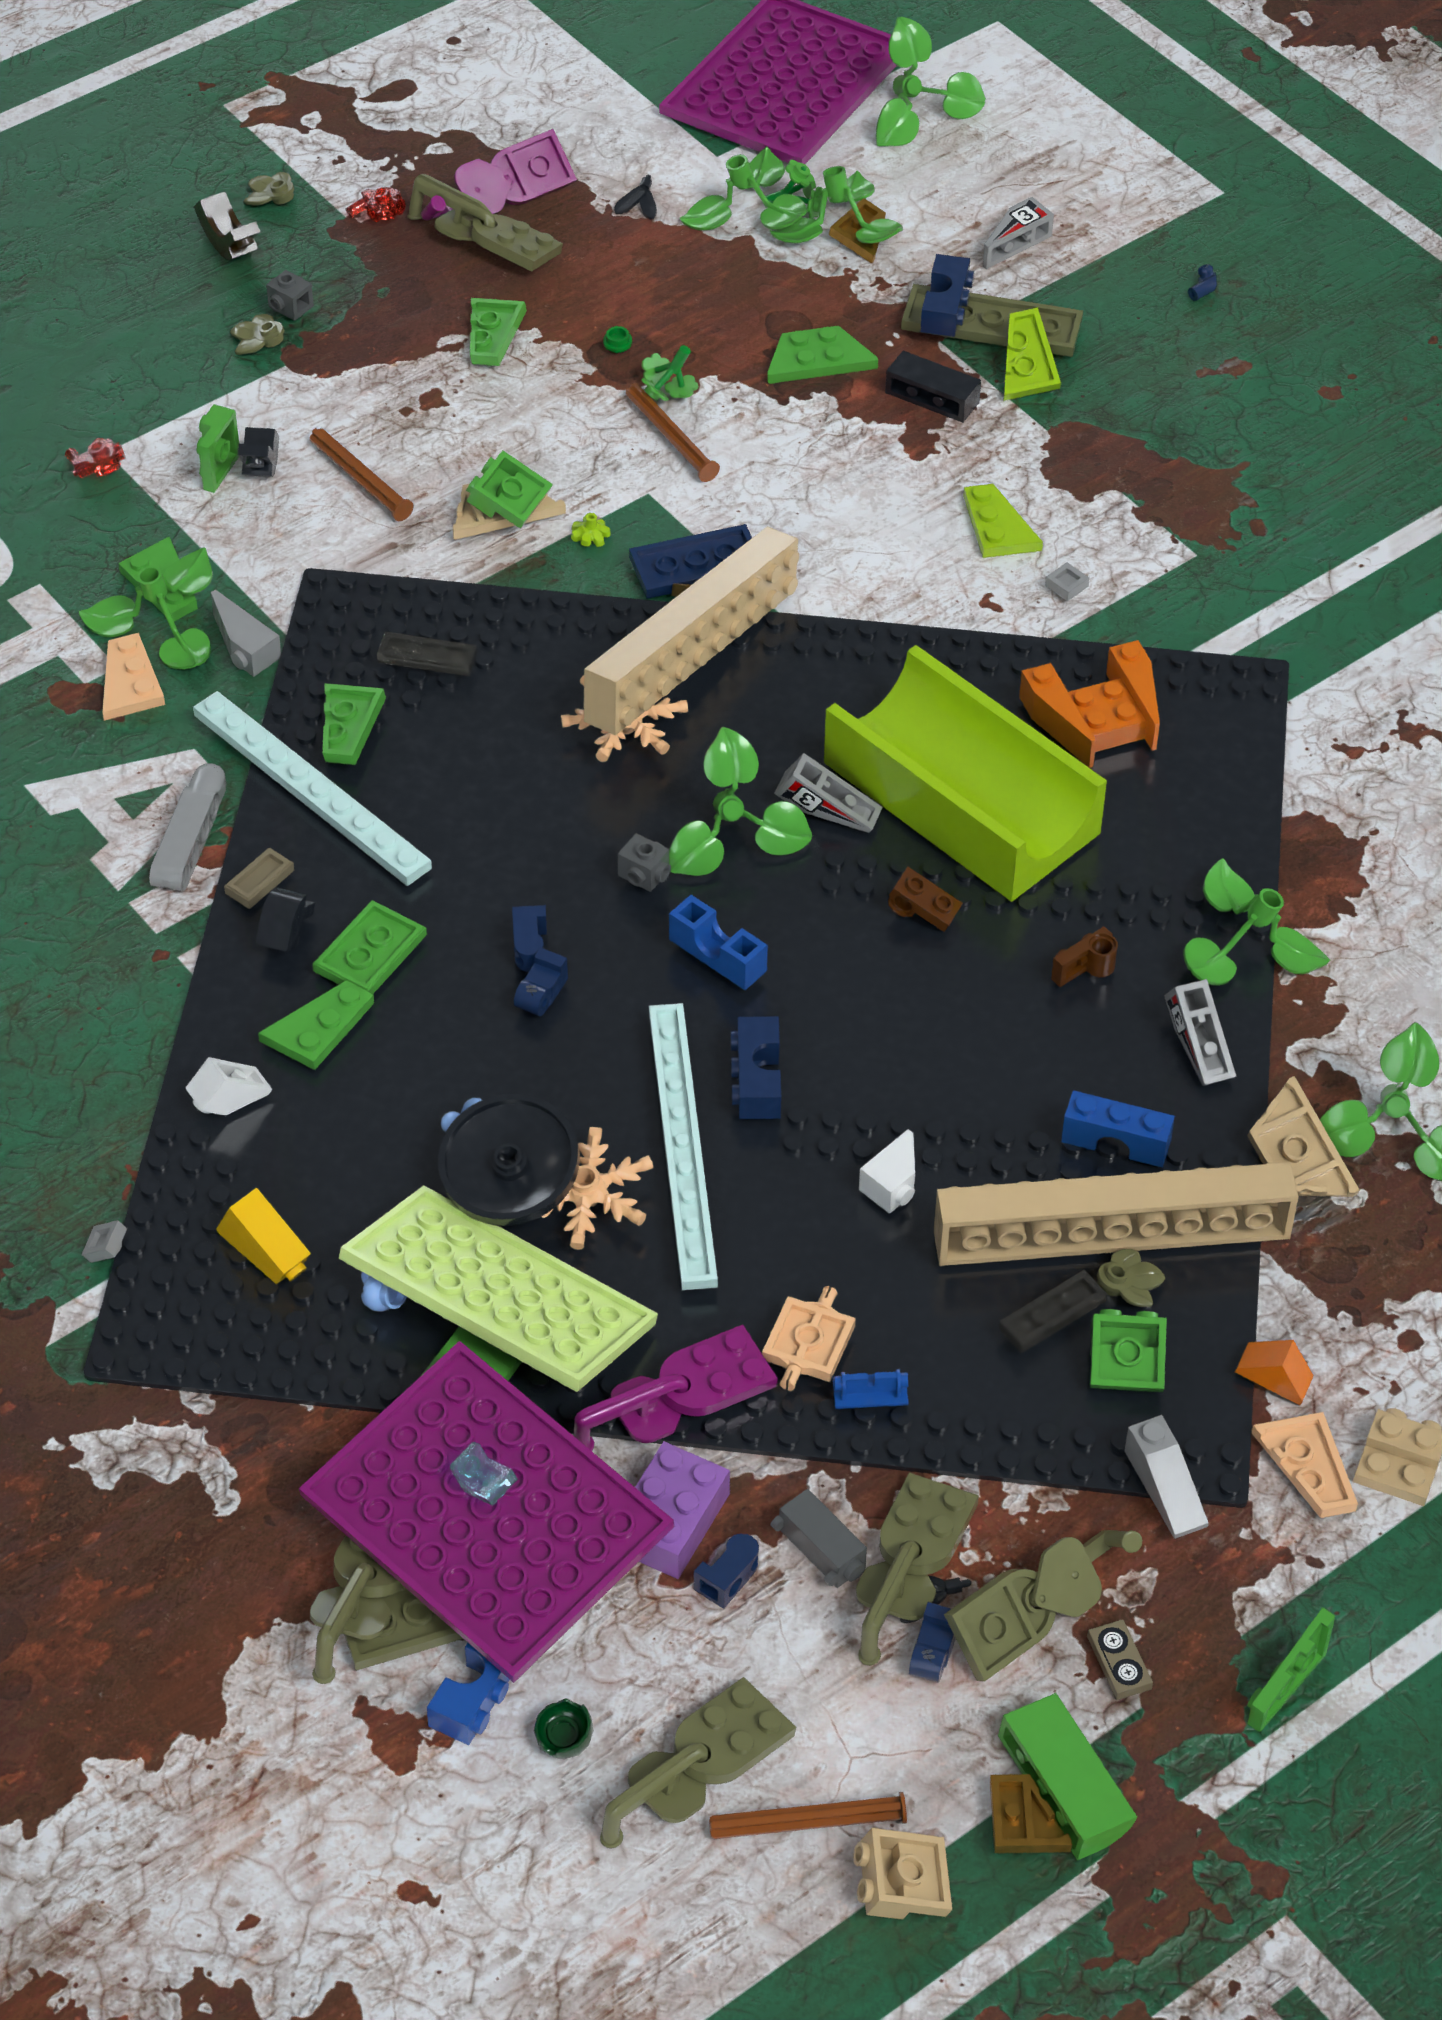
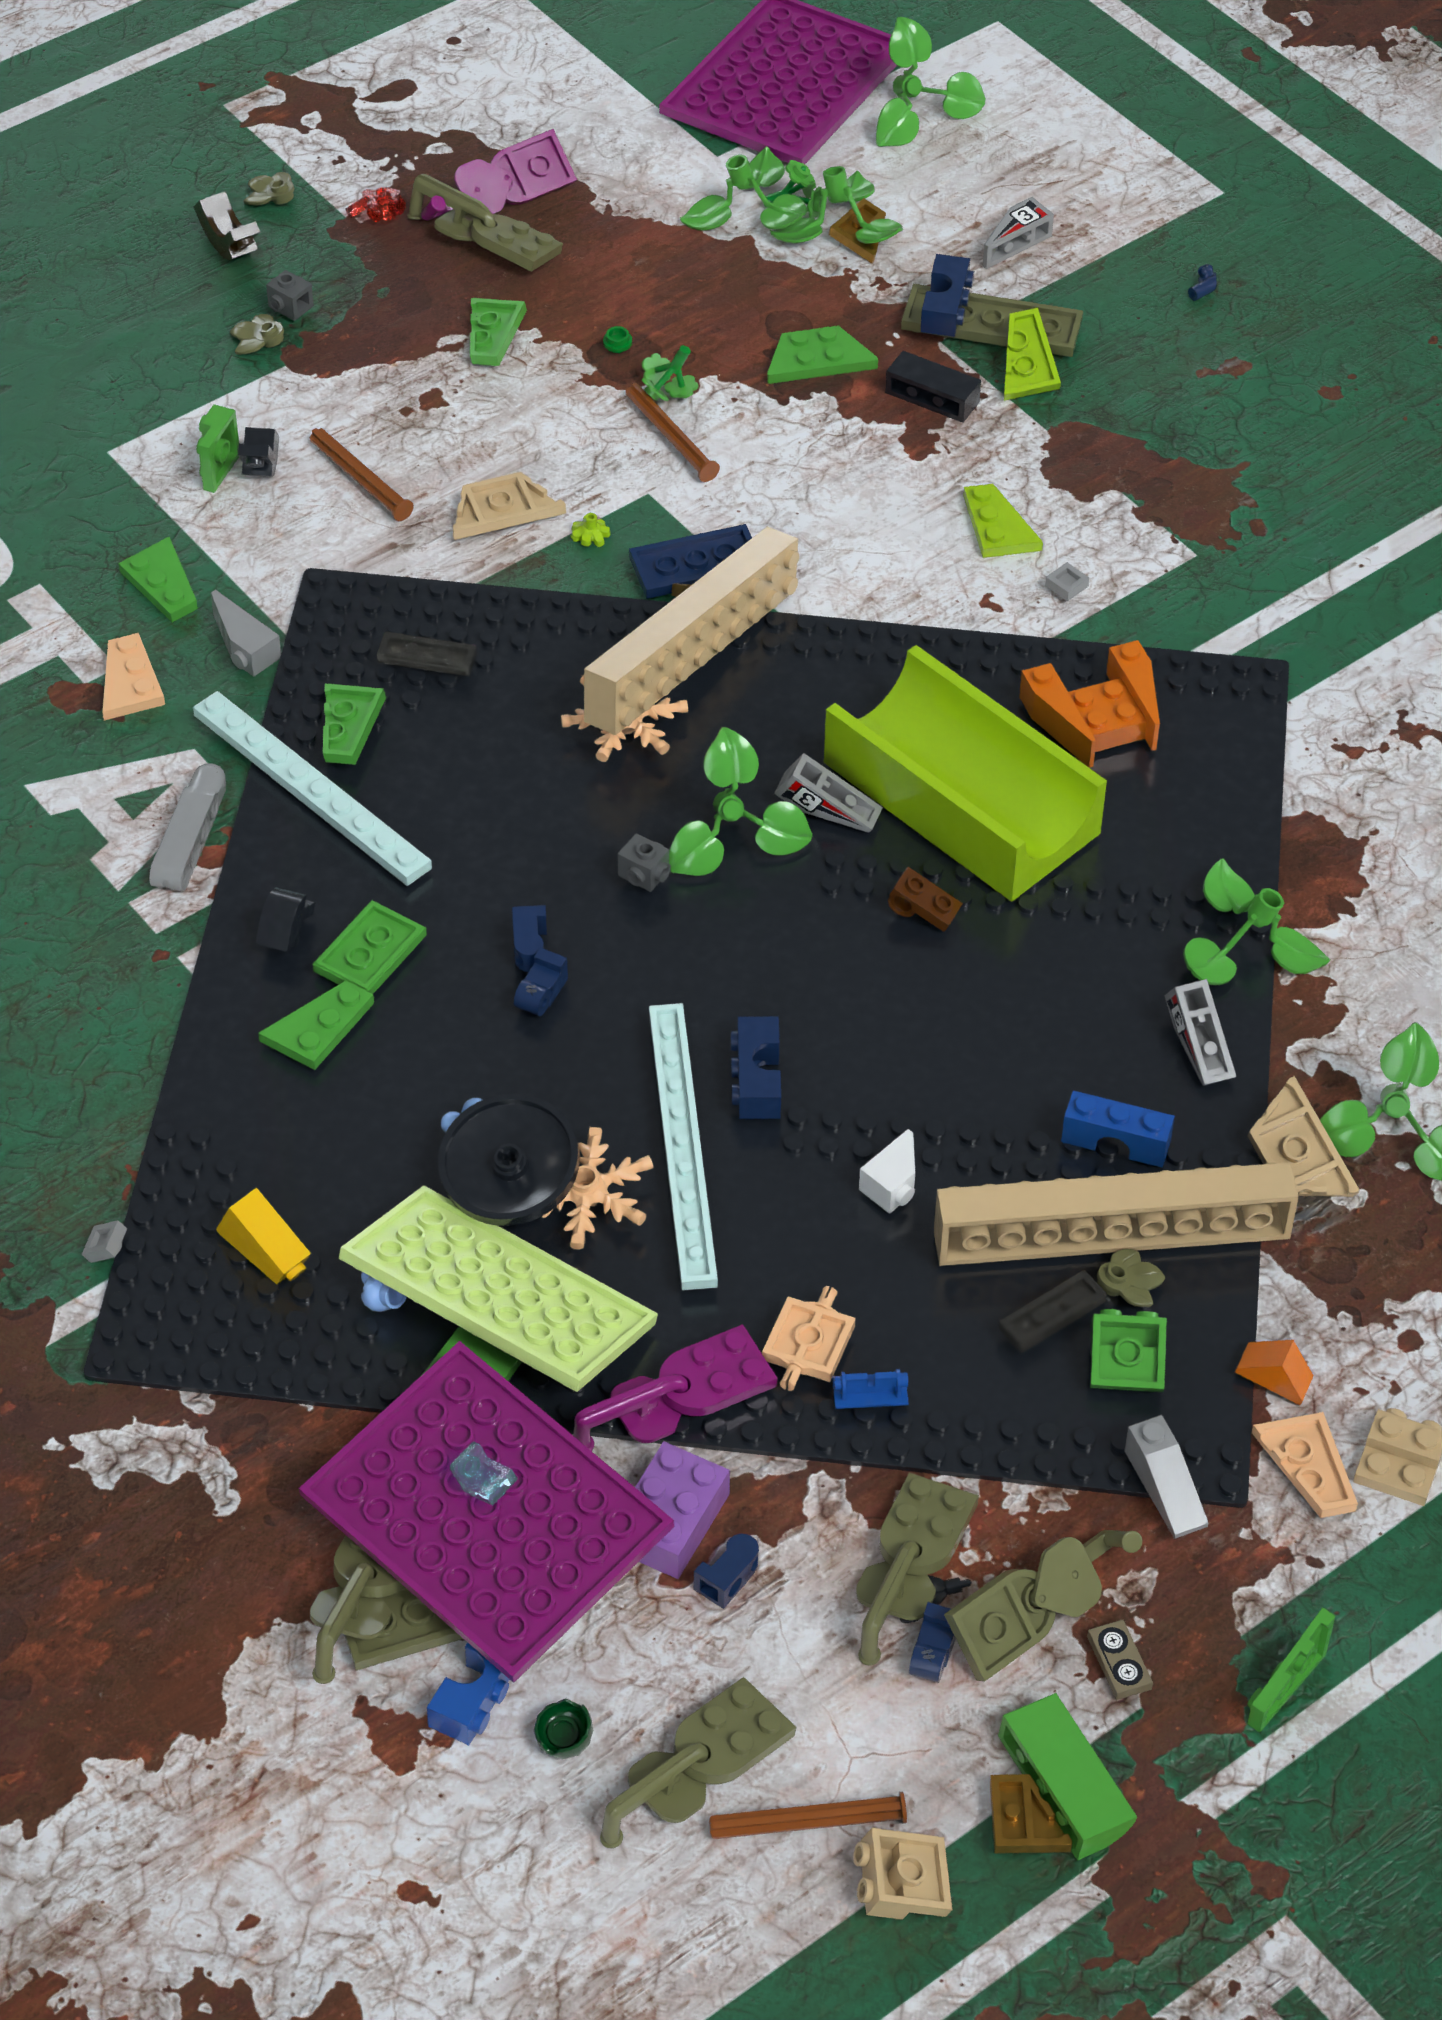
(101, 458): clear red piece -> none
(187, 575): bright green plant -> none
(226, 1086): white slope -> none
(259, 878): dark tan tile -> none
(508, 489): bright green plate -> none
(639, 194): black piece -> none
(696, 930): blue arch -> none
(822, 1538): dark grey brick -> none
(1093, 954): reddish brown plate -> none

